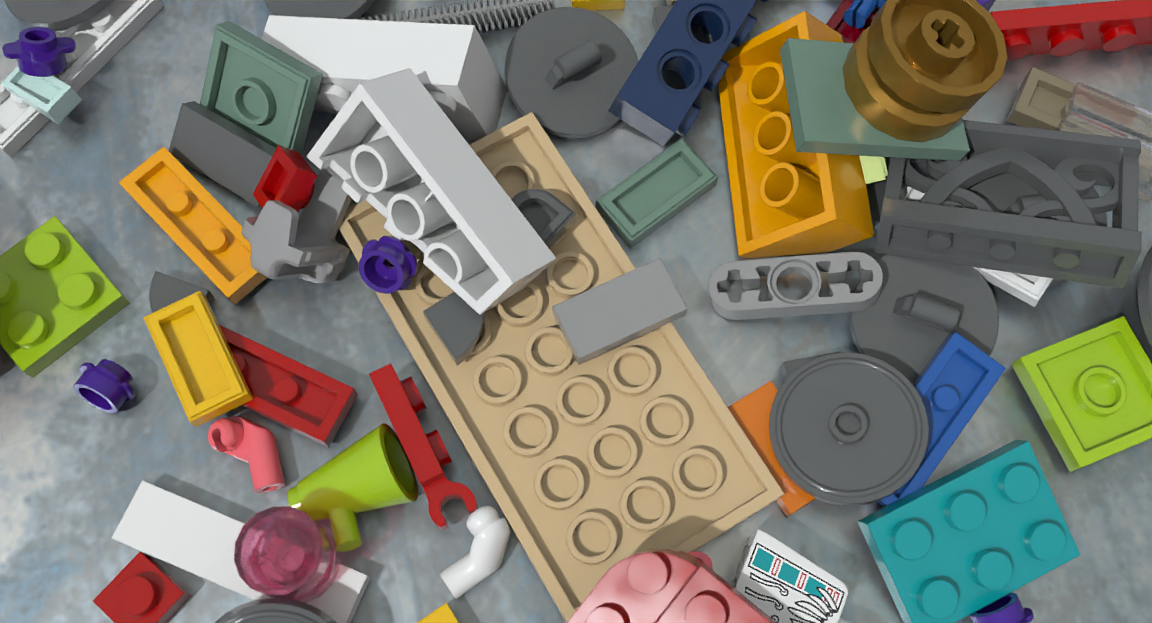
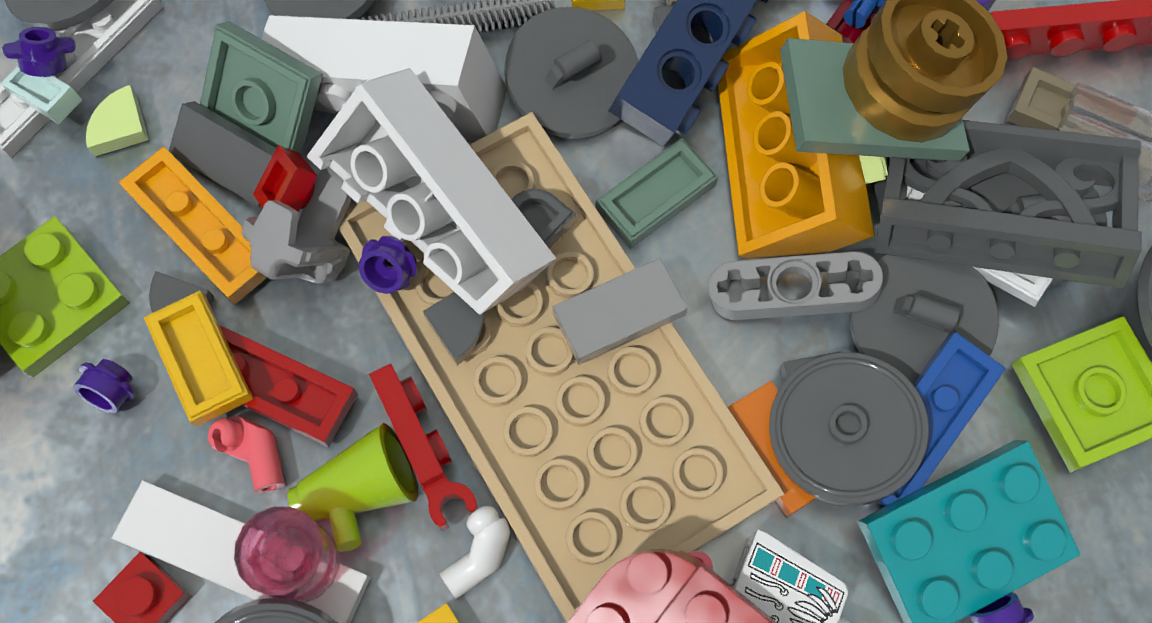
(116, 123): none -> yellowish green tile

